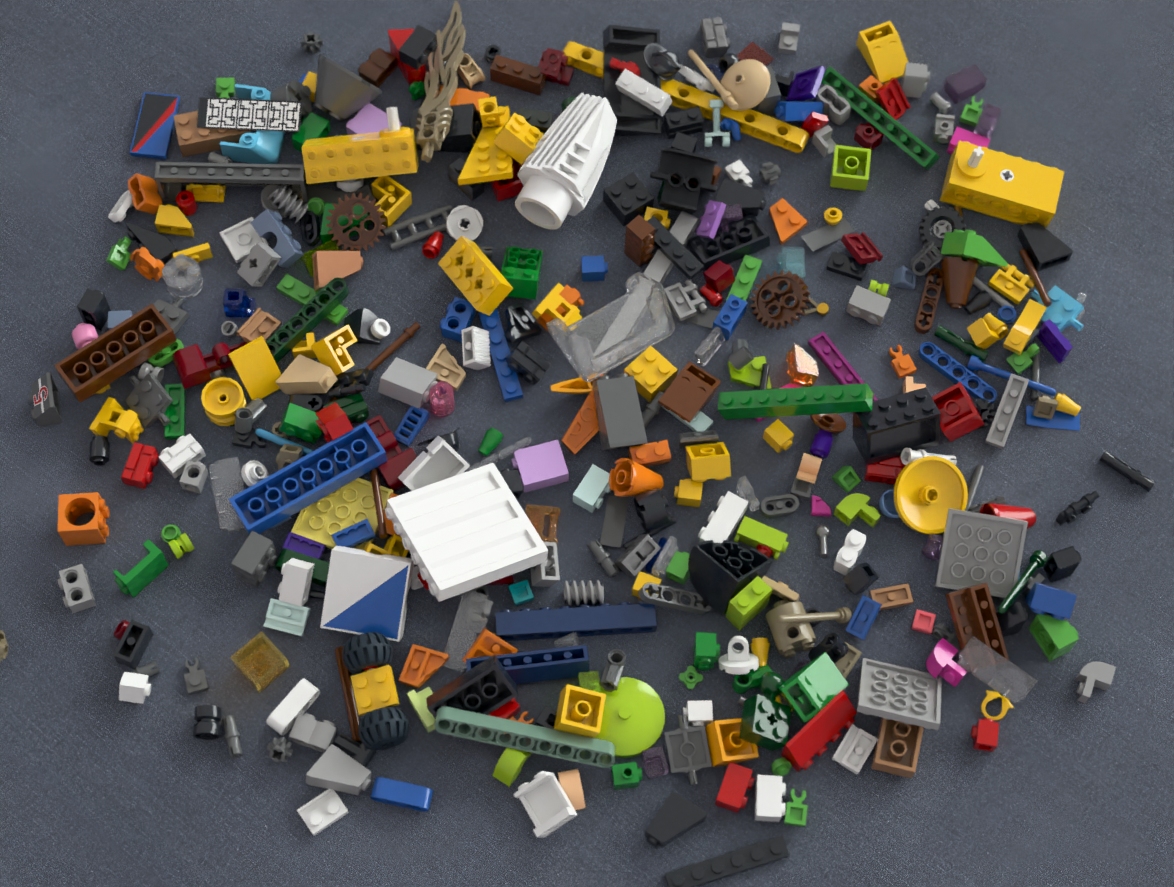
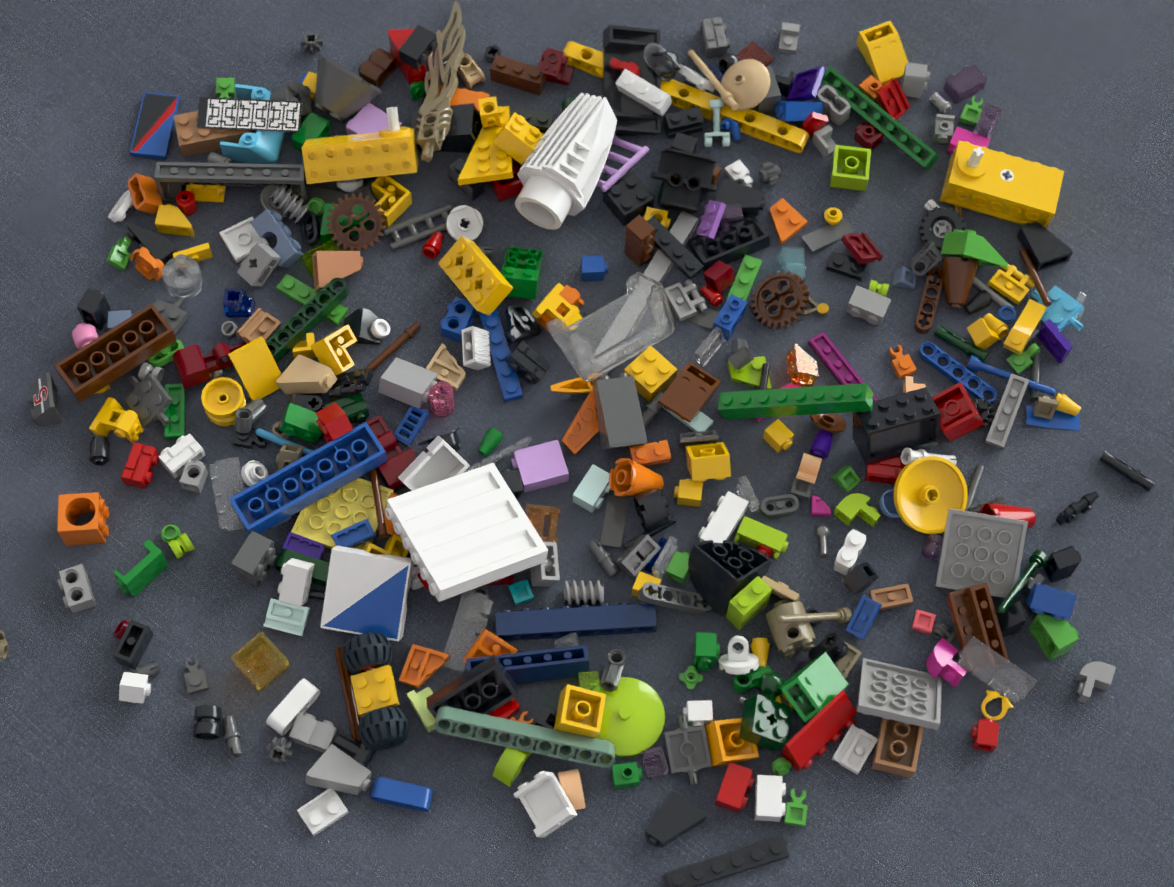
(628, 163): none -> lavender bar

